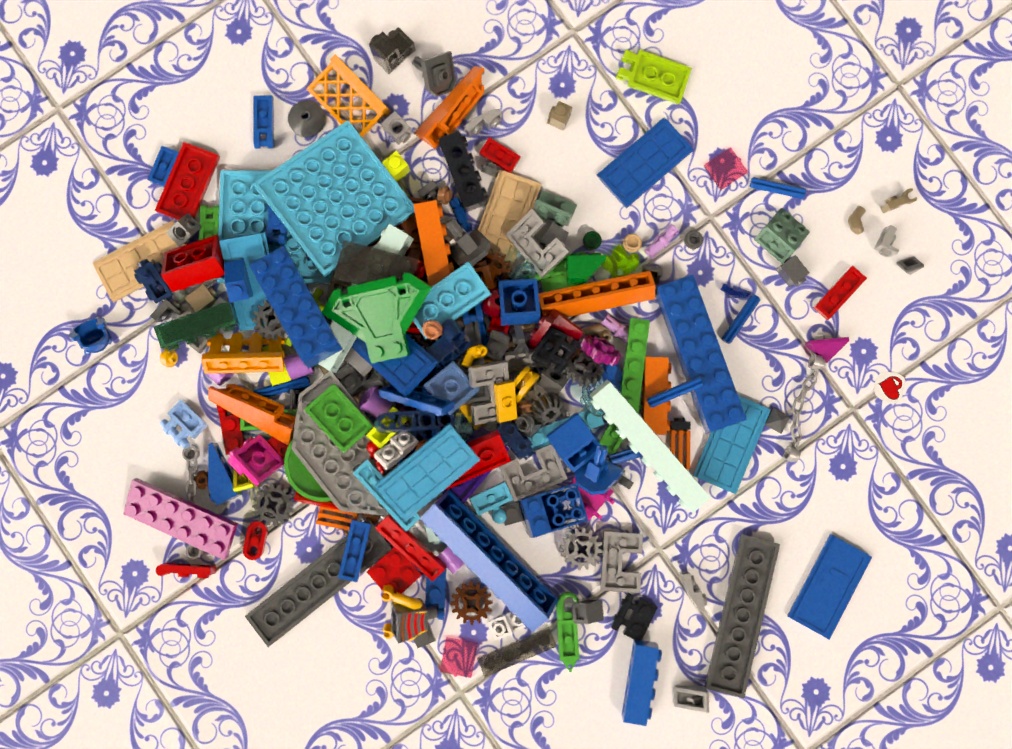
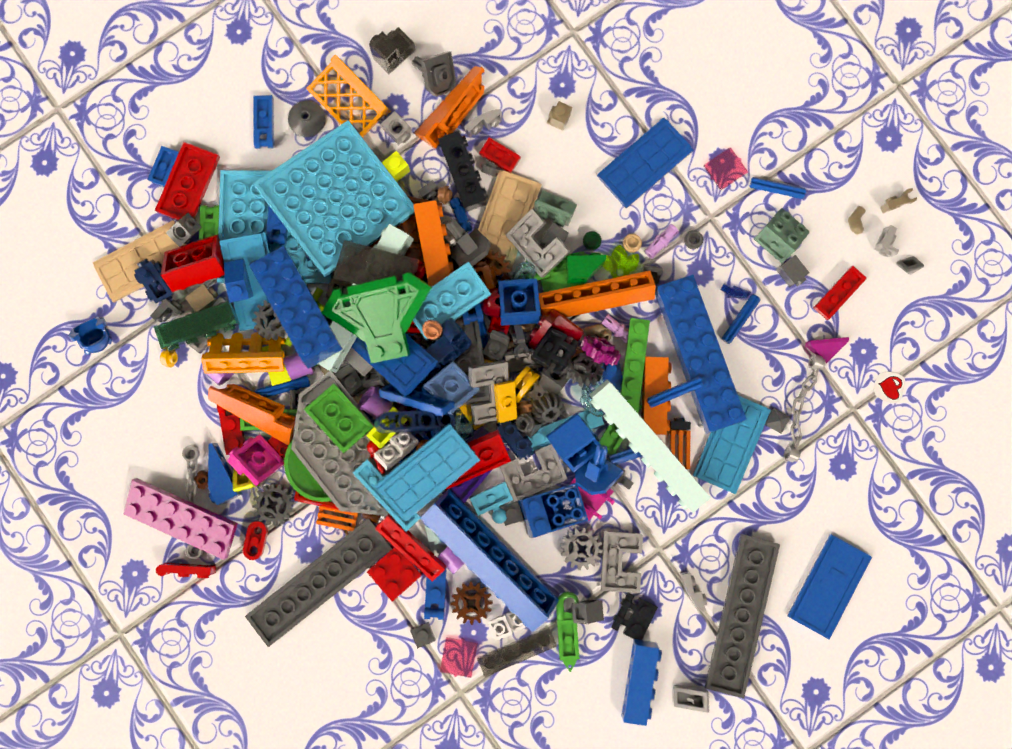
(187, 419): light blue plate -> none
(354, 550): blue plate -> none
(408, 616): torso -> none
(473, 353): yellow arm -> none
(655, 75): lime tile -> none

